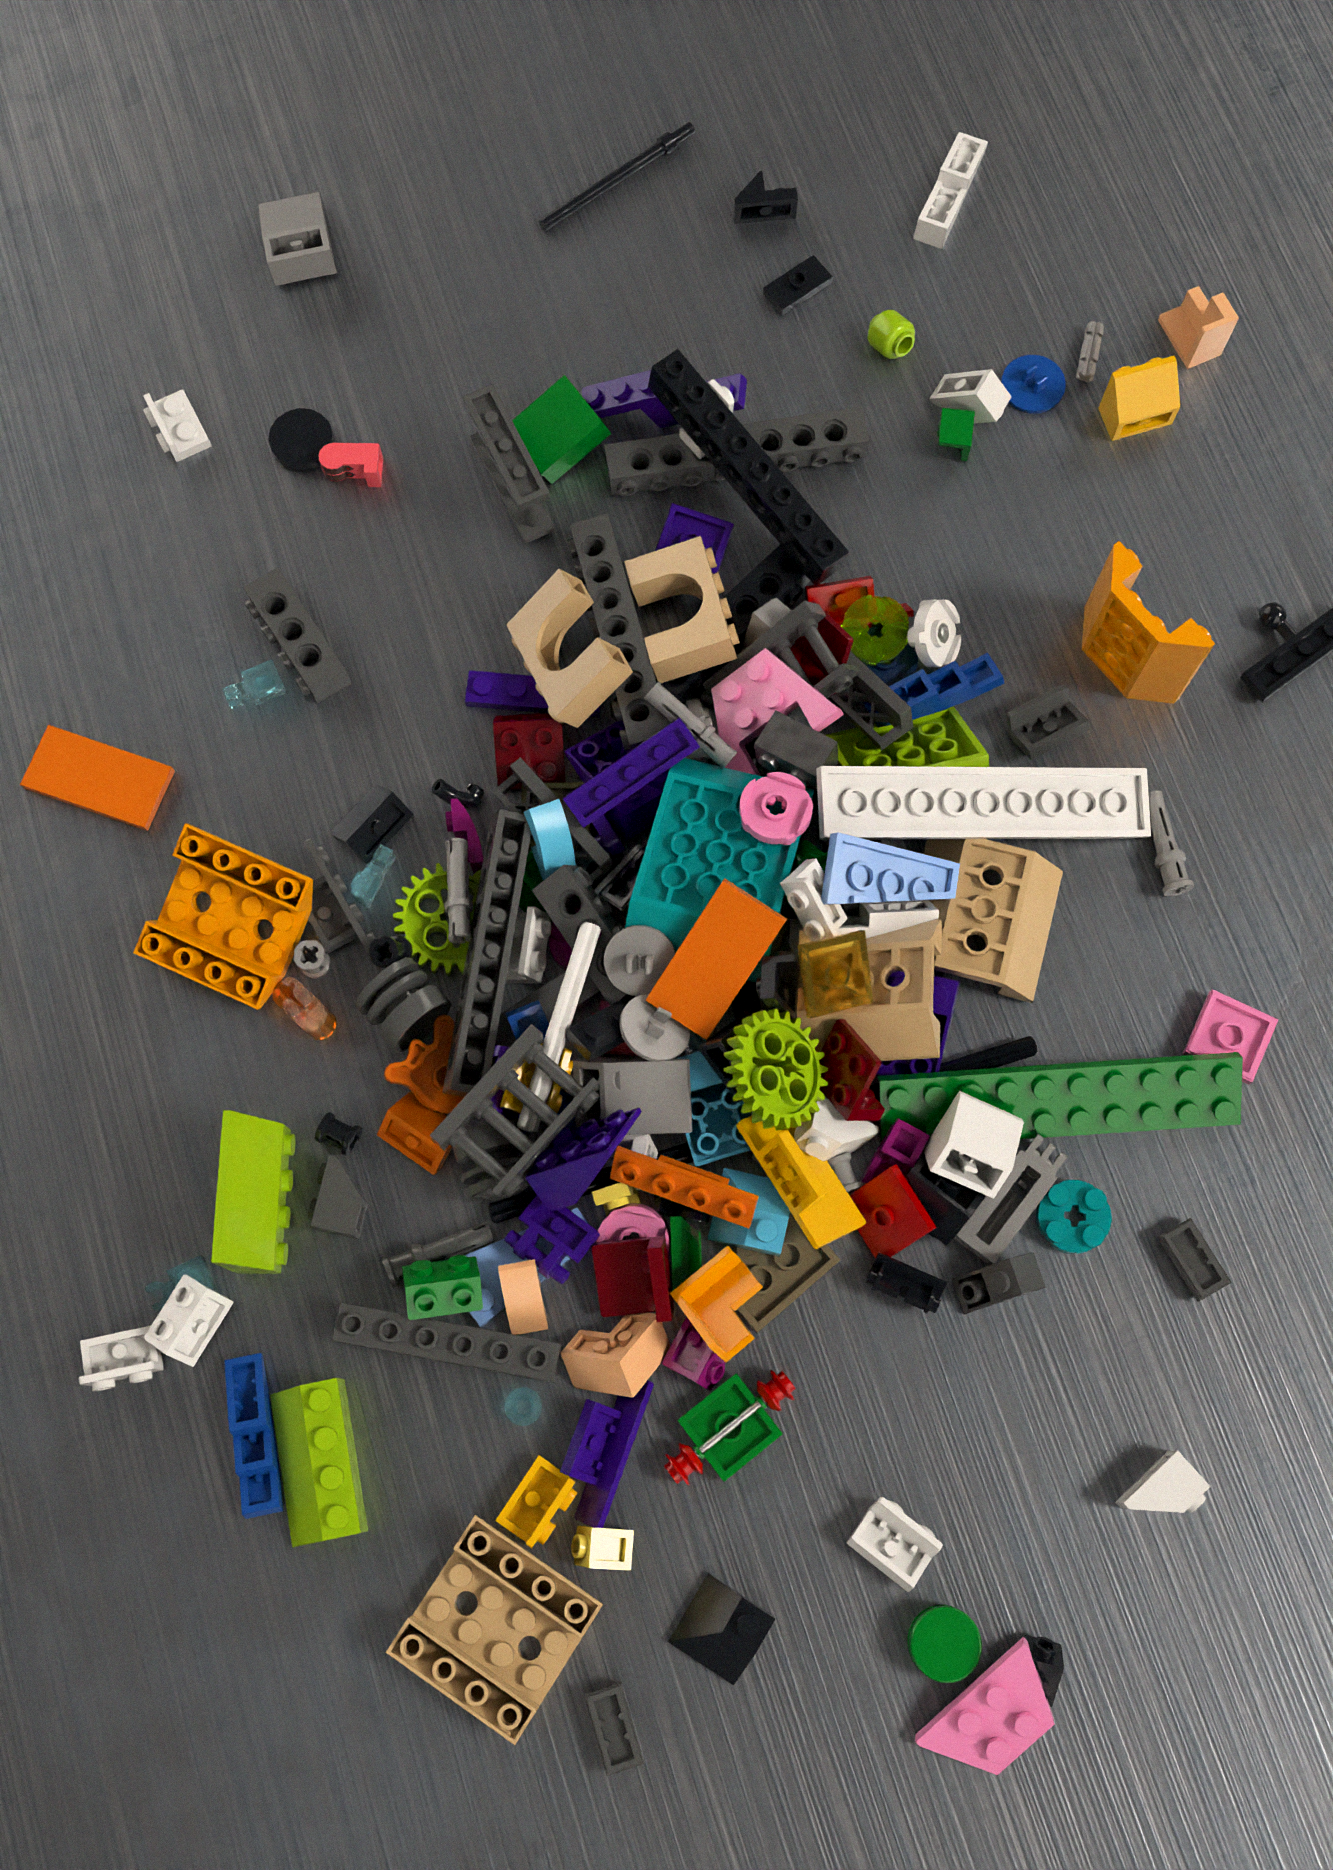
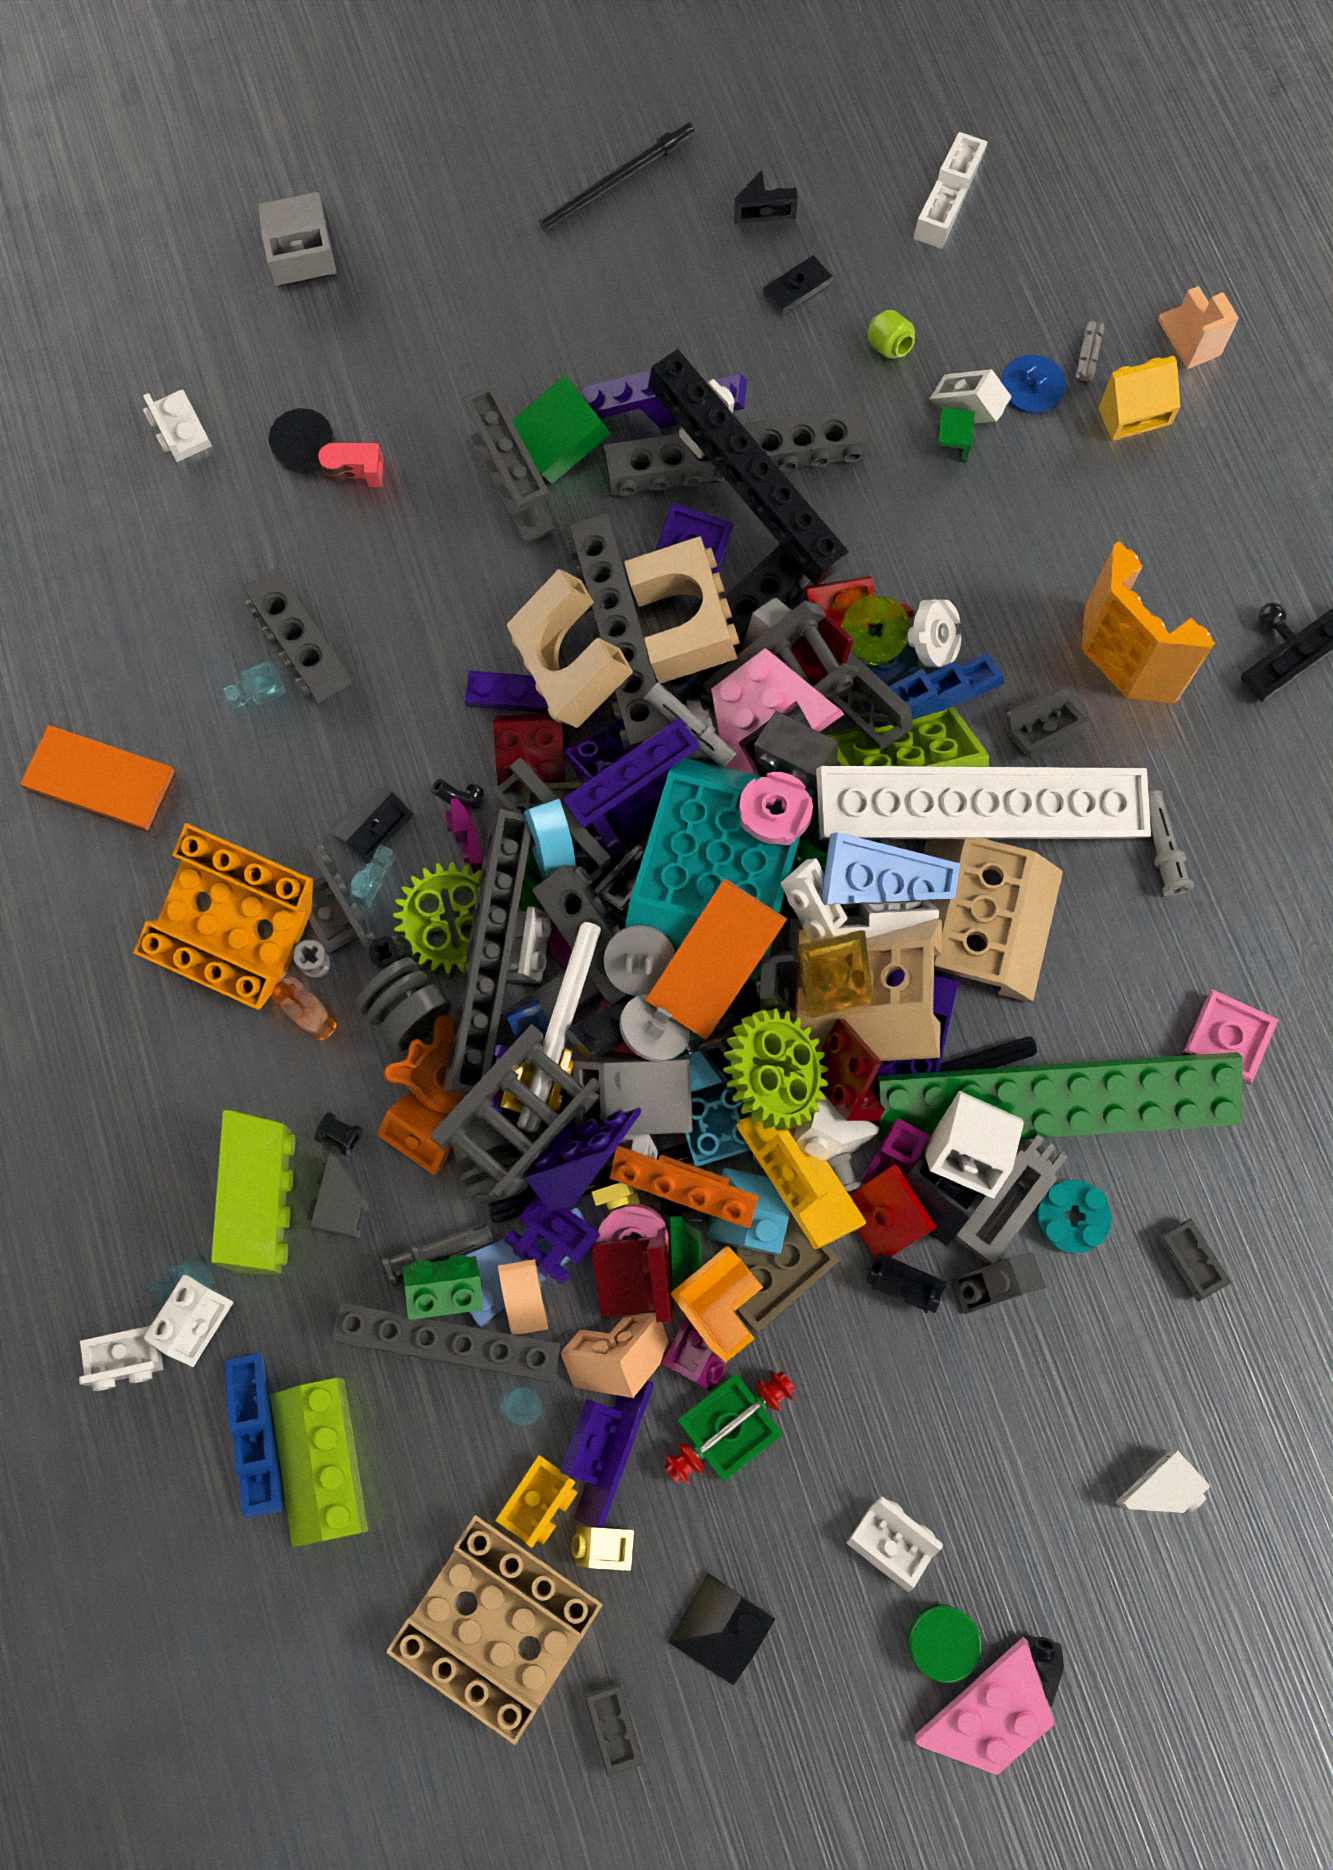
(458, 901): light grey pin -> none

